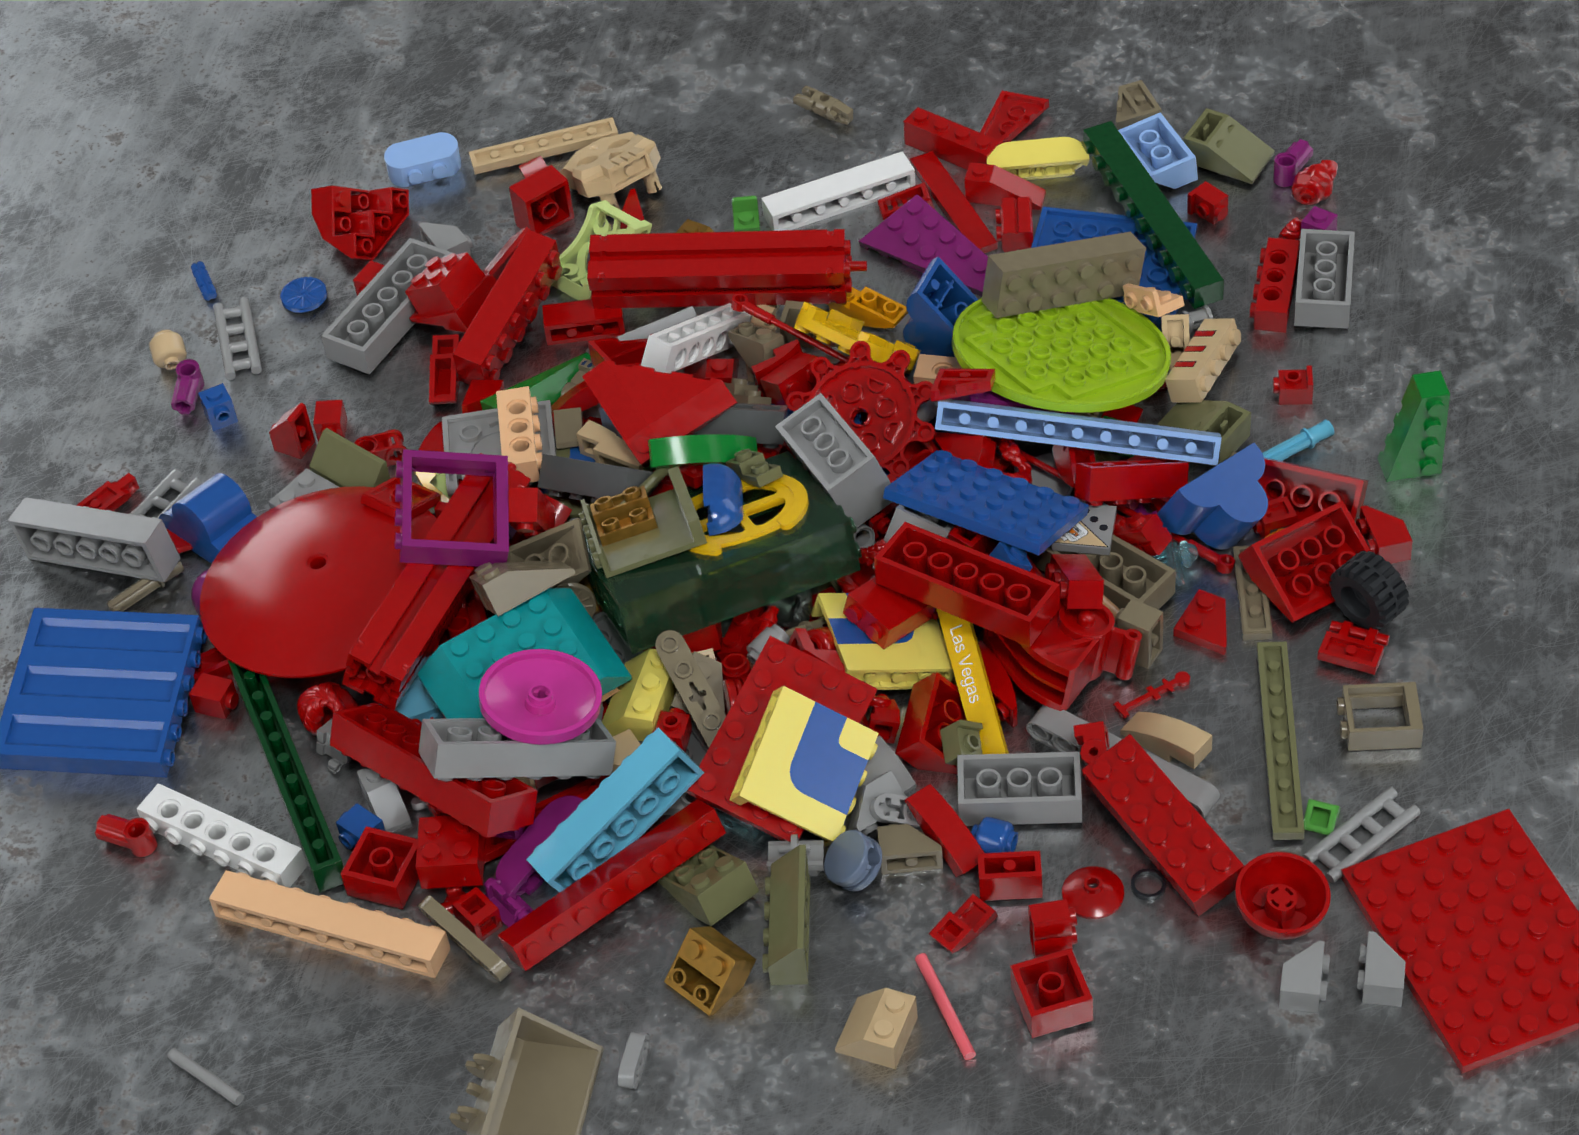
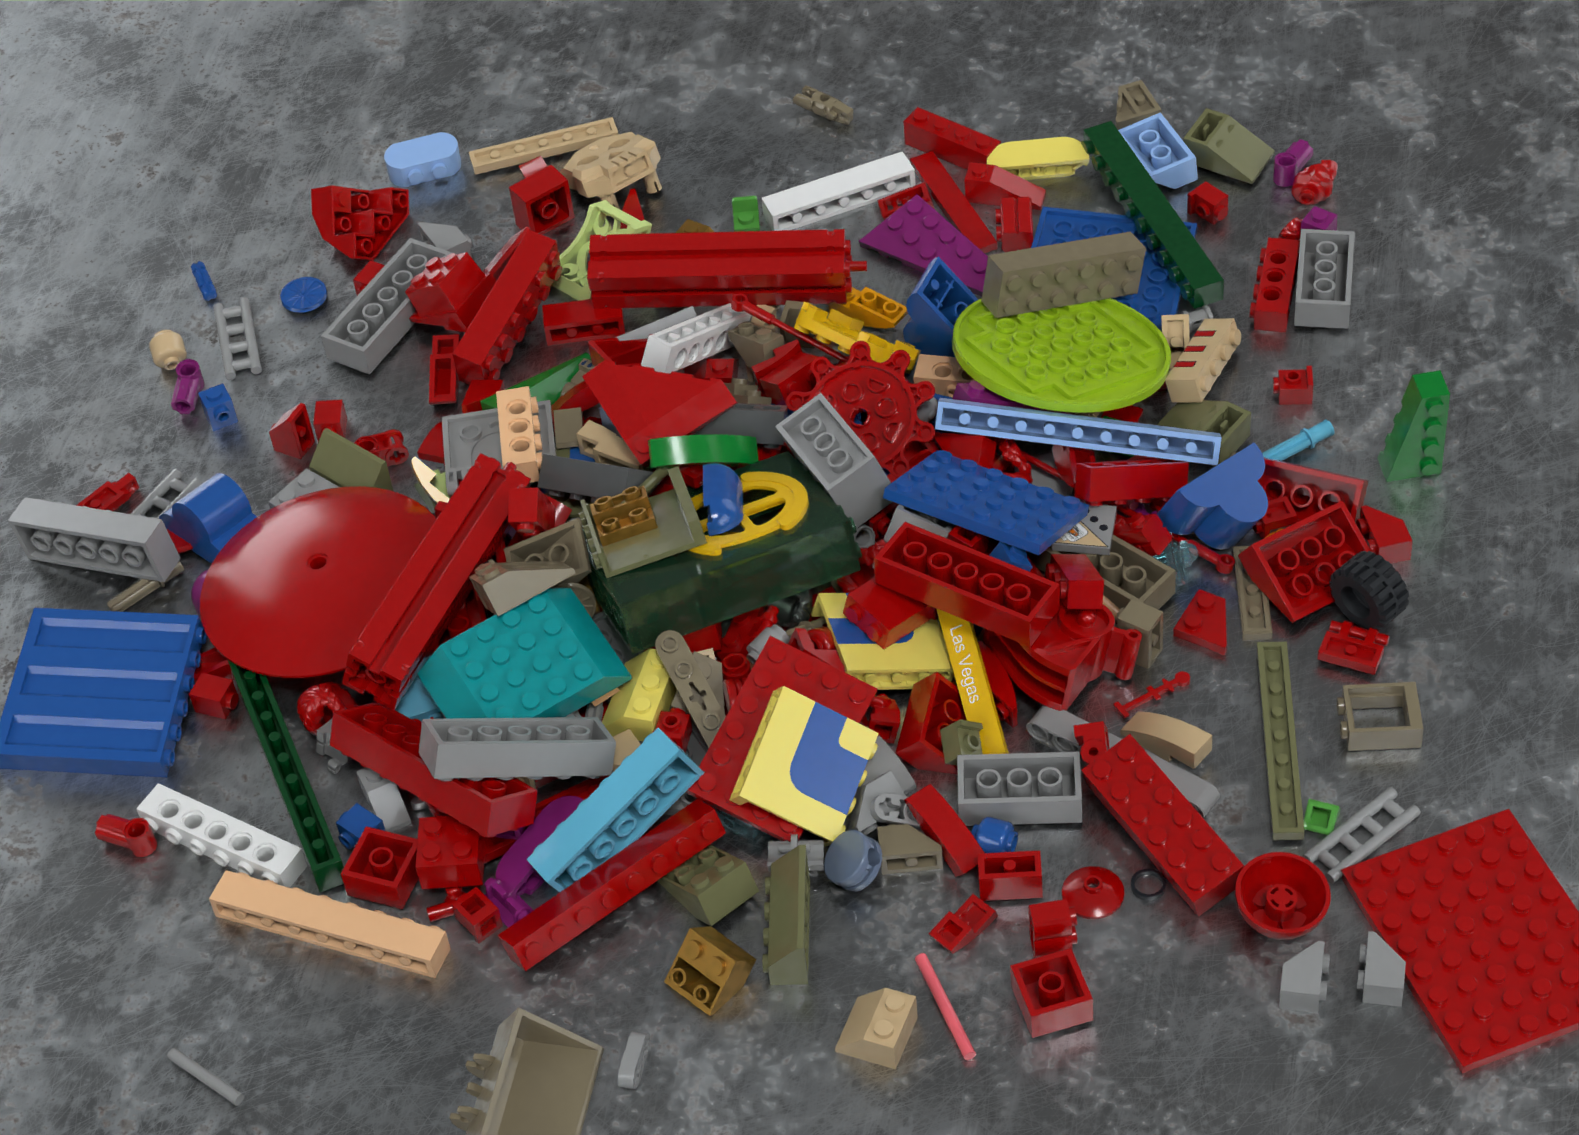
(383, 498): red tile -> none
(451, 551): magenta window -> none
(464, 938): dark tan beam -> none
(540, 696): dark pink dish -> none
(753, 468): olive slope -> none
(961, 382): red wing -> none
(1012, 115): red wing -> none
(1150, 300): light nougat bracket -> none

